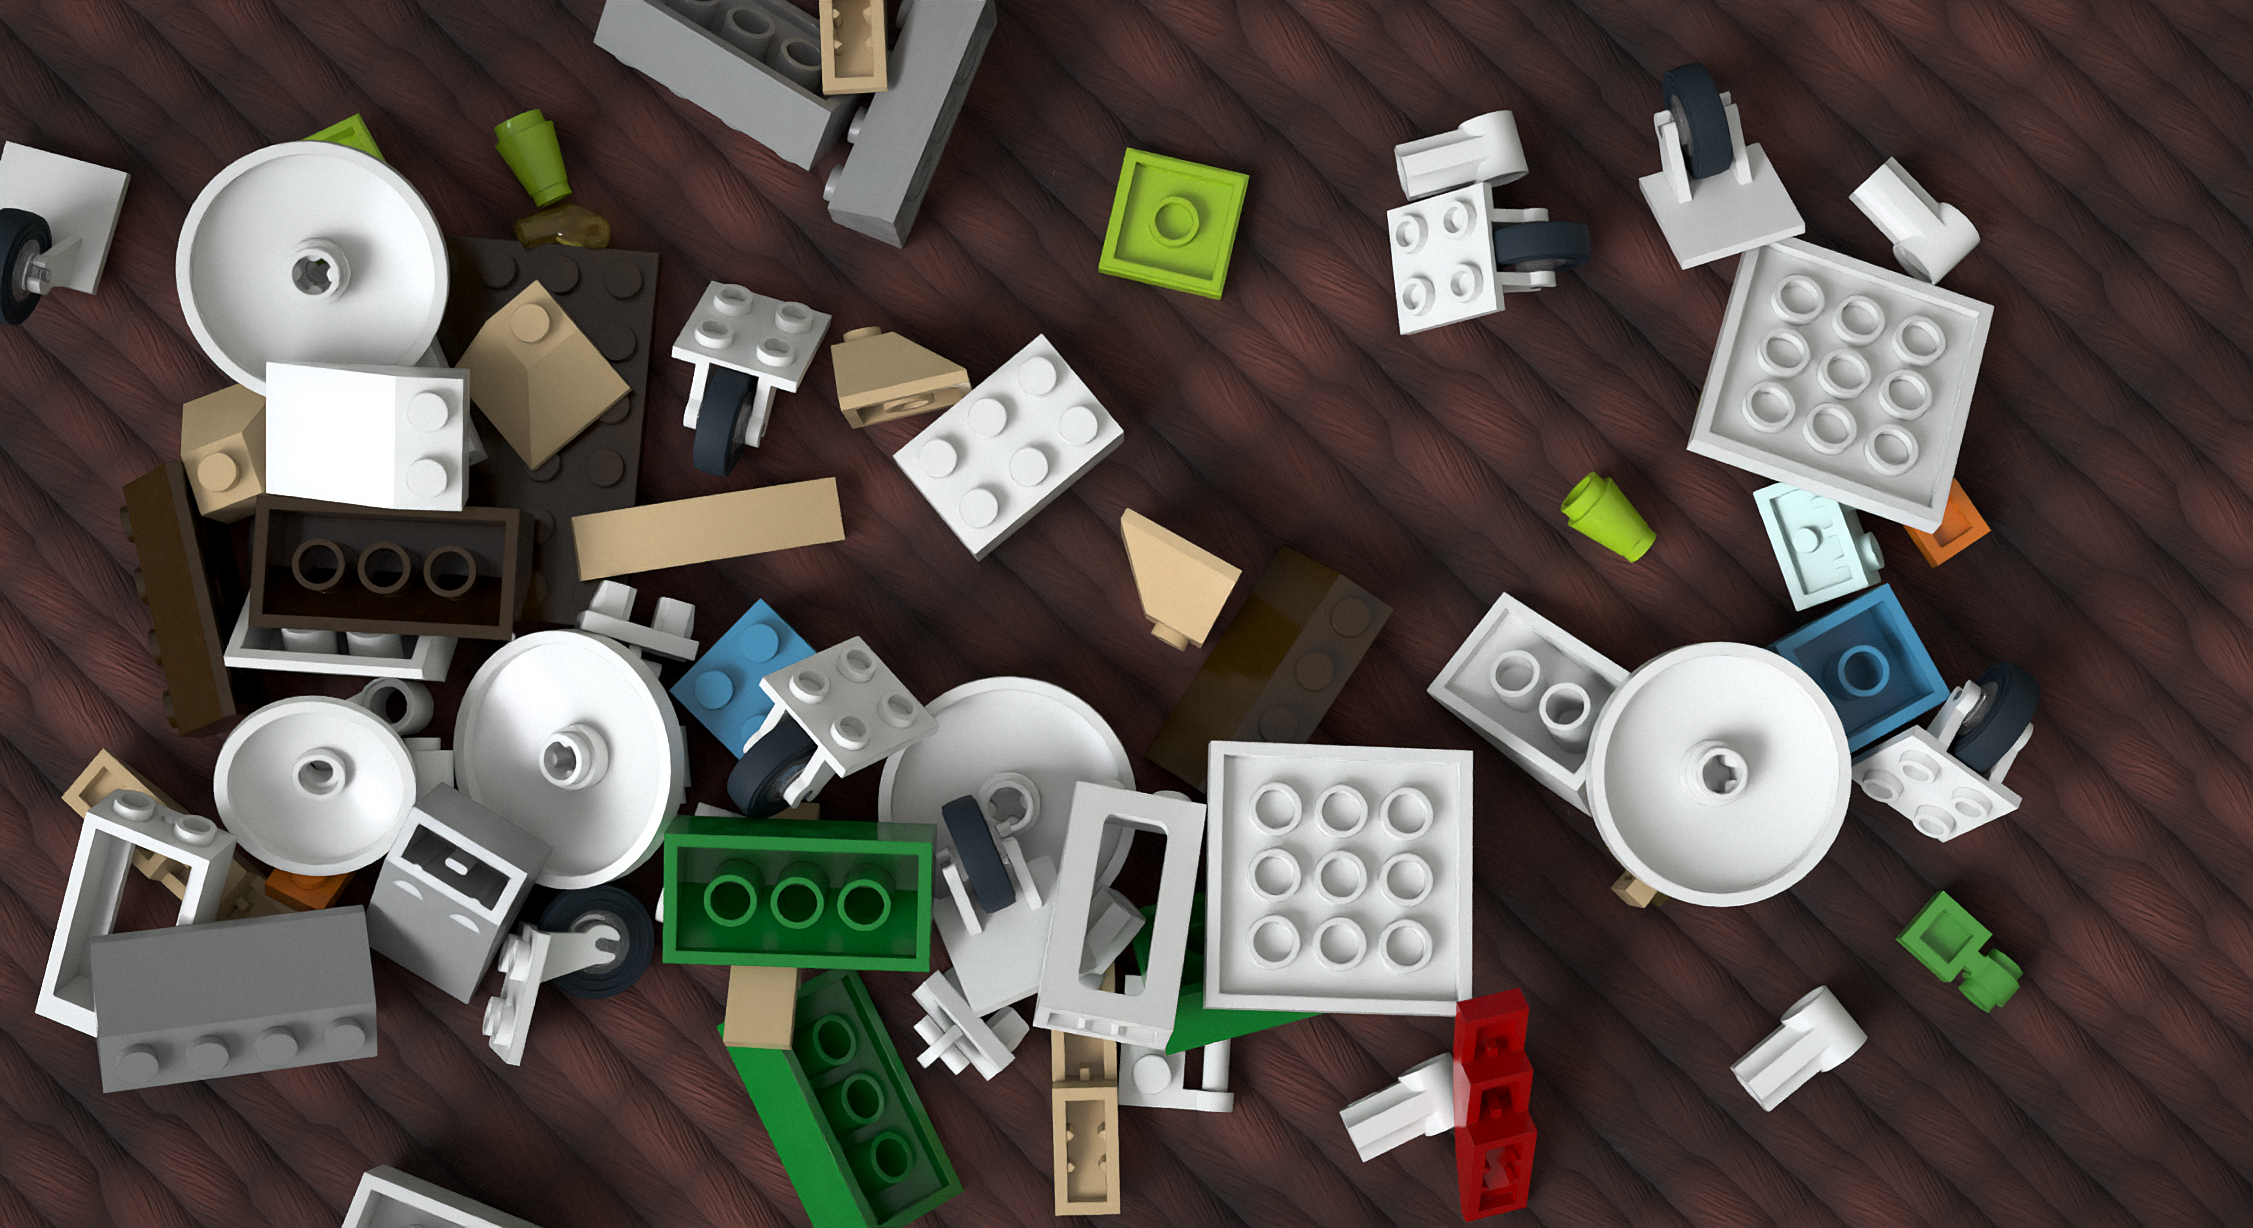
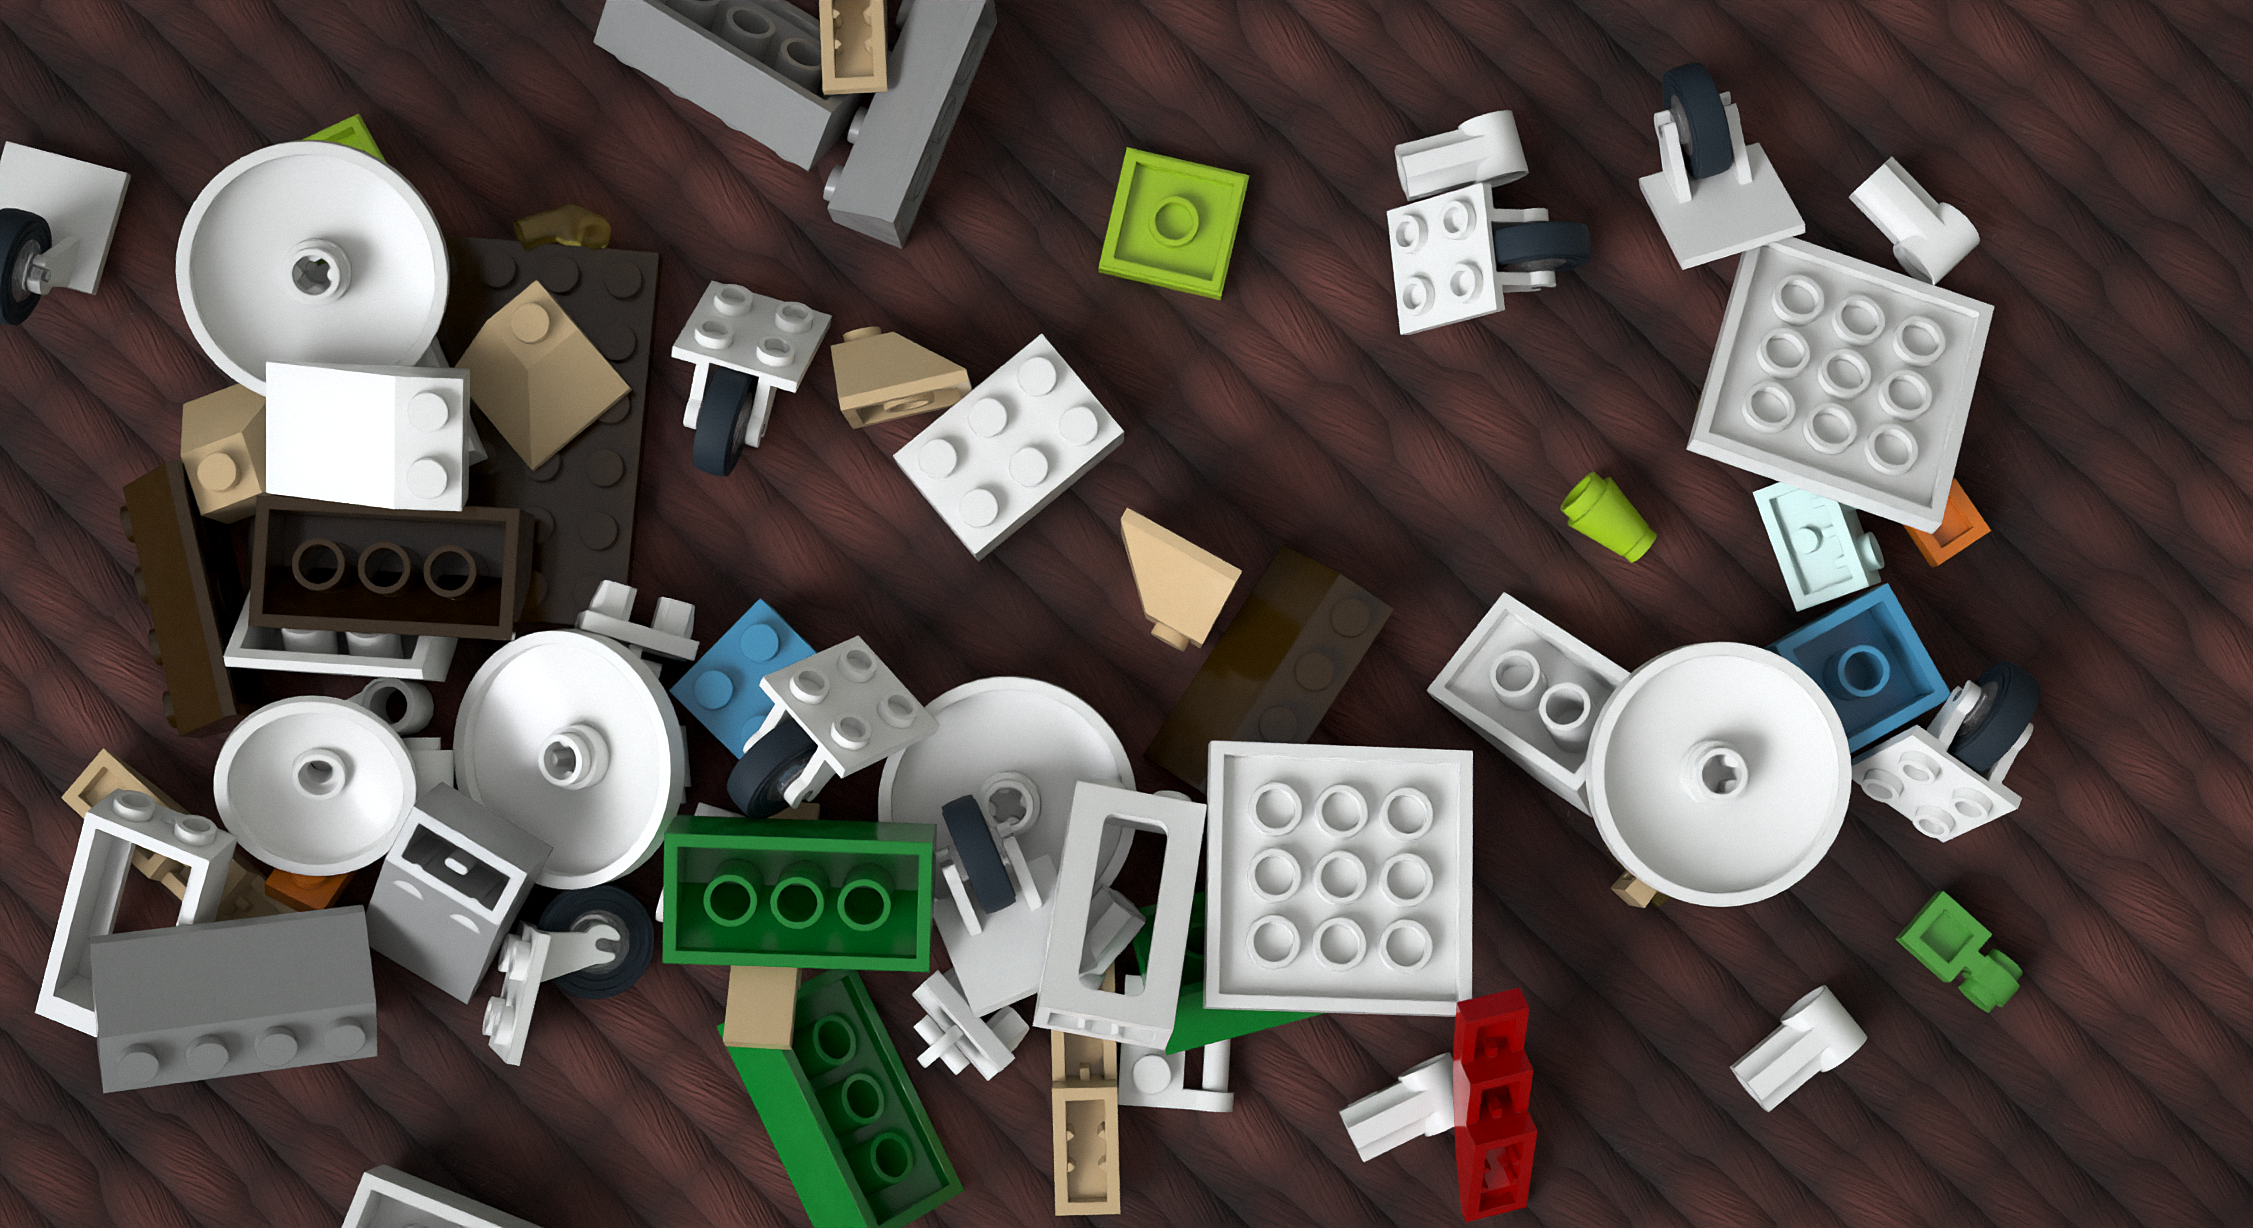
(534, 156): lime cone -> none
(706, 528): tan slope -> none

